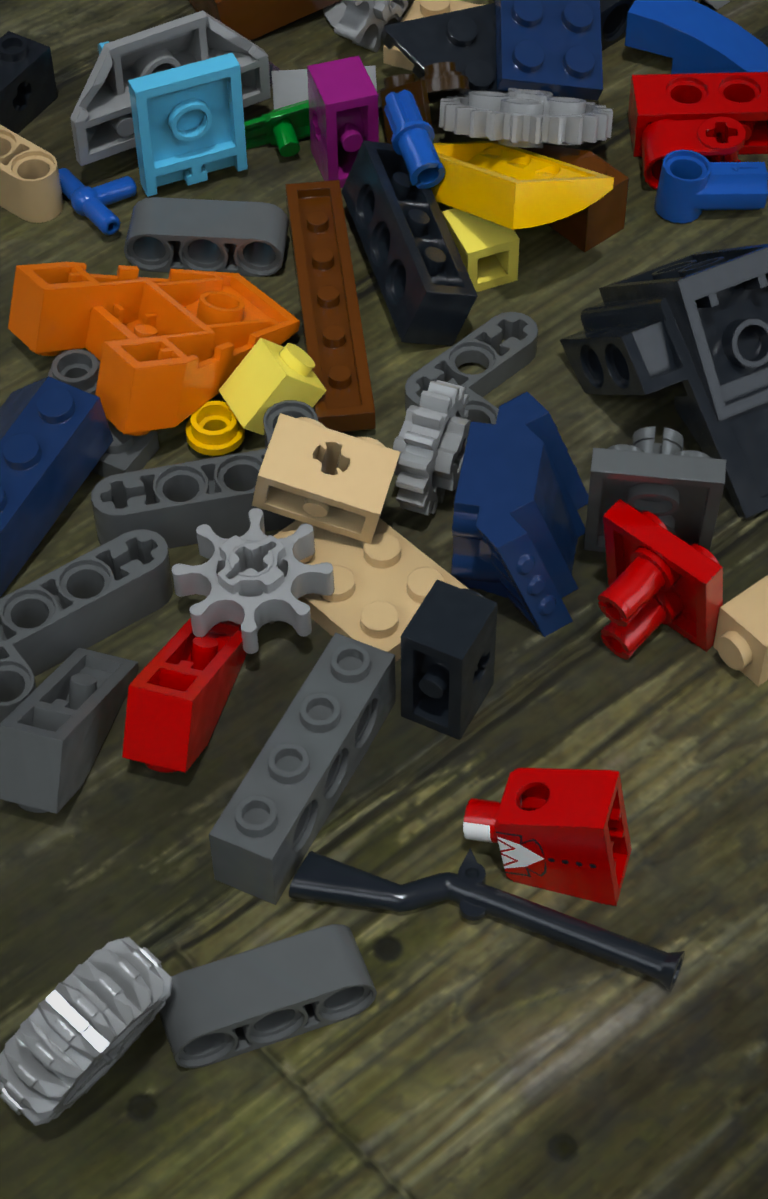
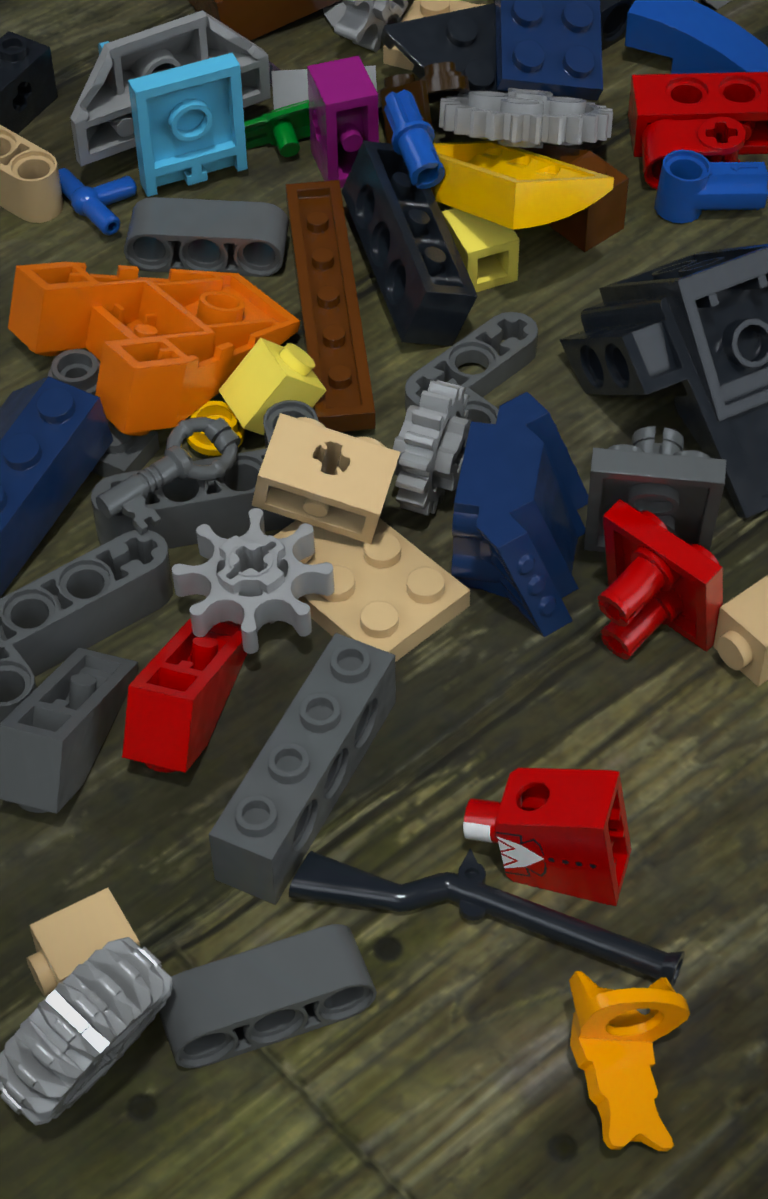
(73, 936): none -> tan brick
(177, 463): none -> dark grey piece
(448, 658): black brick -> none
(617, 1055): none -> light orange hair

